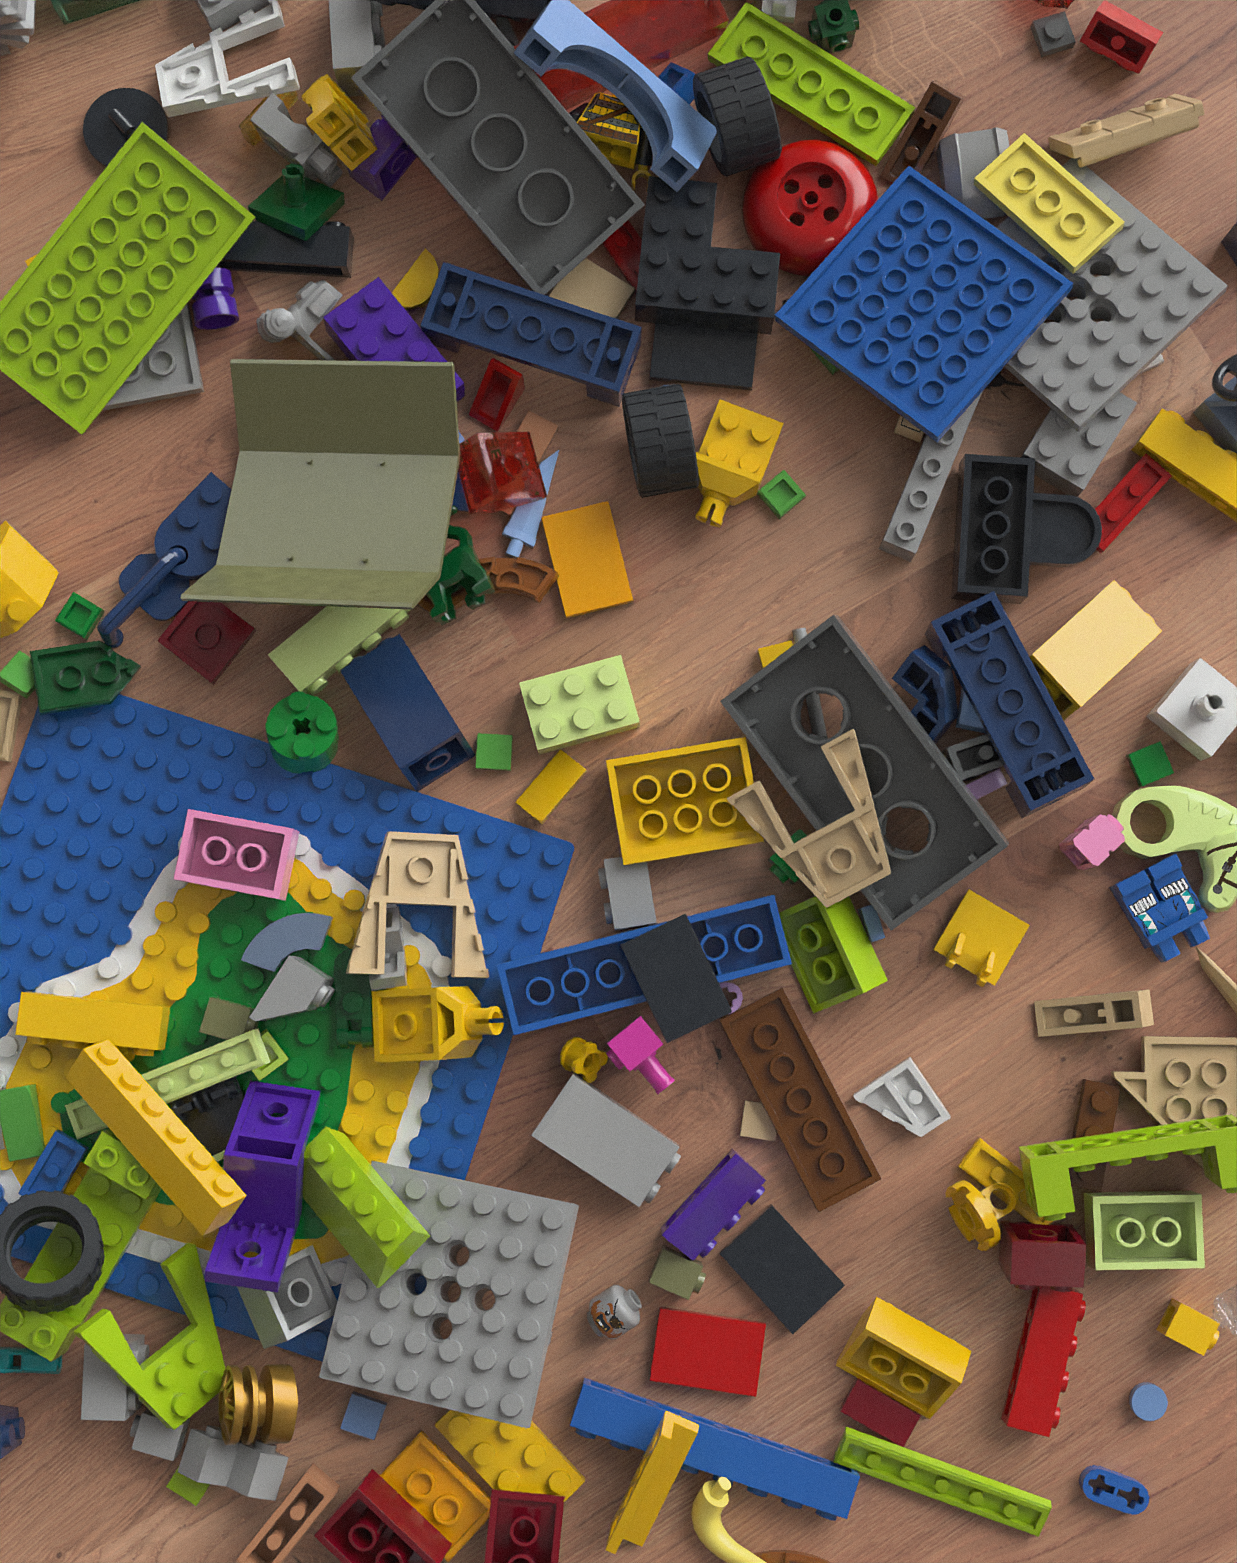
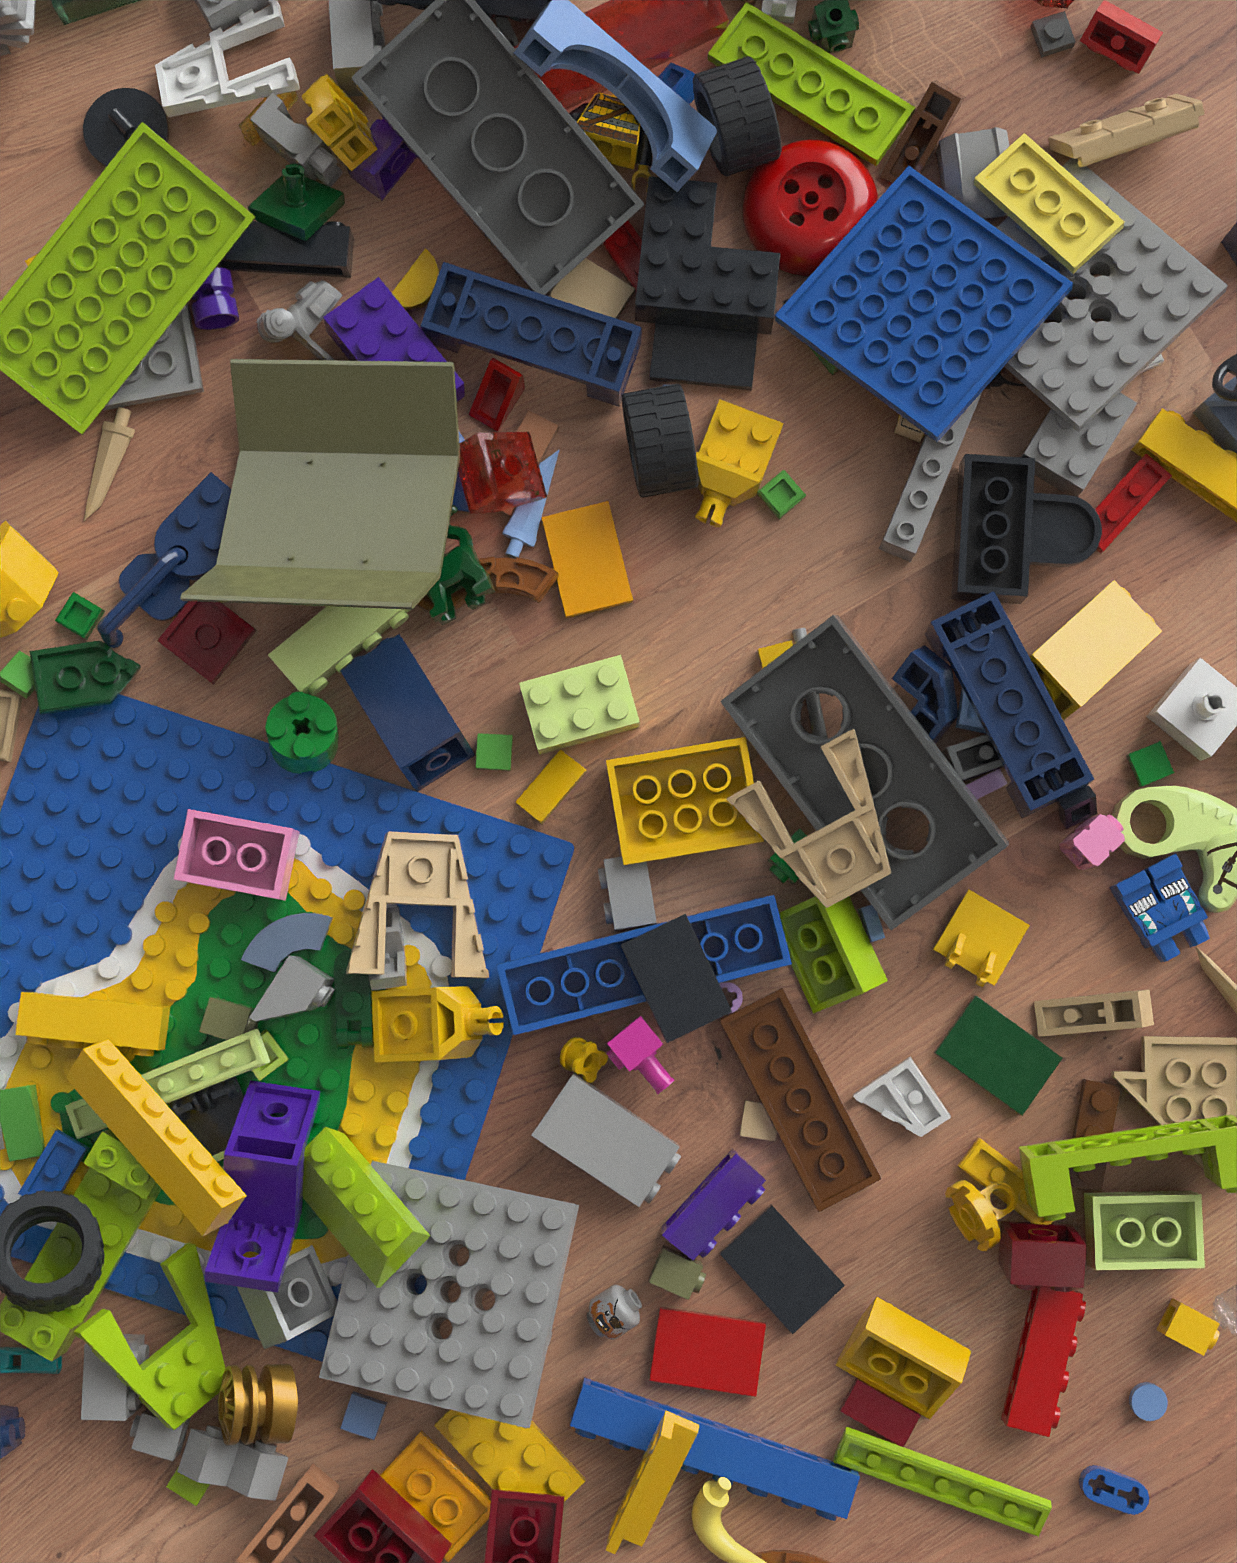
(111, 450): none -> tan bar
(998, 1055): none -> dark green tile
(1077, 807): none -> black tile

